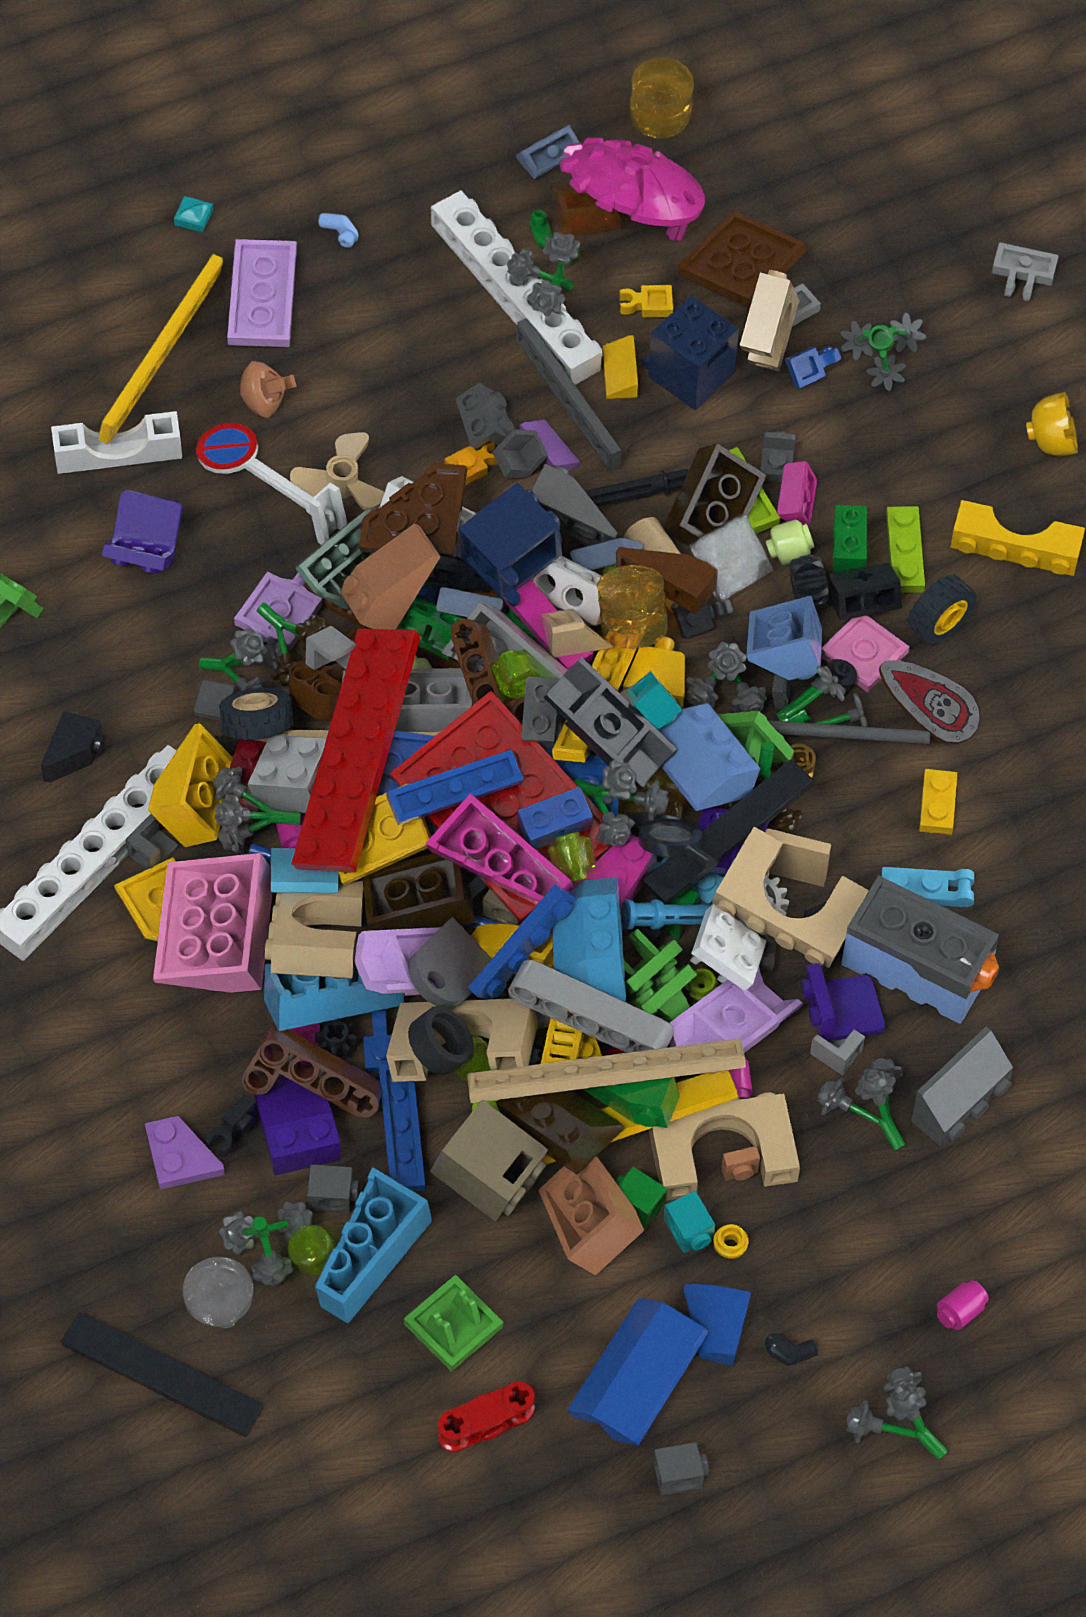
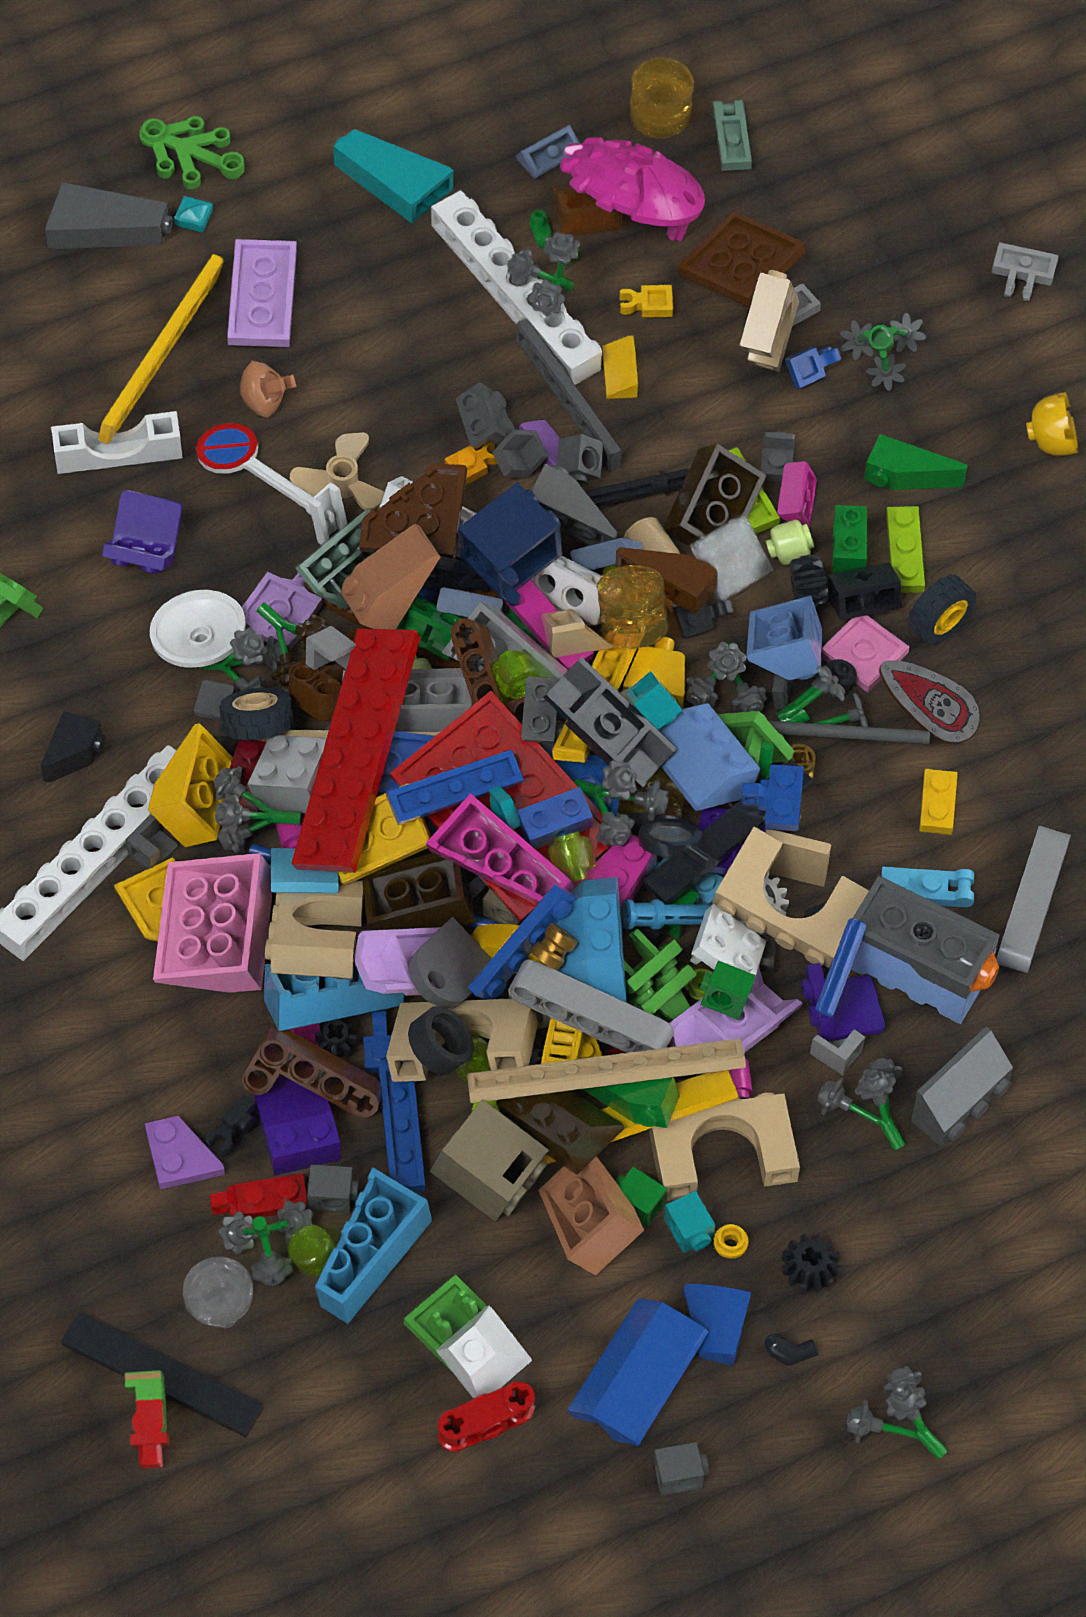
(105, 219): none -> dark grey slope
(150, 1417): none -> red hips
(157, 134): none -> bright green plant
(196, 628): none -> white dish
(260, 1197): none -> red hinge
(343, 225): light blue arm -> none
(393, 174): none -> teal slope
(484, 1354): none -> white slope
(503, 807): none -> teal tile
(554, 946): none -> pearl gold wheel
(581, 457): none -> dark grey brick
(692, 352): dark blue container -> none
(726, 989): none -> green brick
(732, 135): none -> sand green plate
(740, 1164): nougat plate -> none
(778, 797): none -> blue hinge
(800, 1269): none -> black gear
(840, 967): none -> blue axle
(910, 467): none -> green slope
(962, 1305): dark pink brick -> none
(1033, 899): none -> light grey beam
(1052, 549): yellow arch -> none

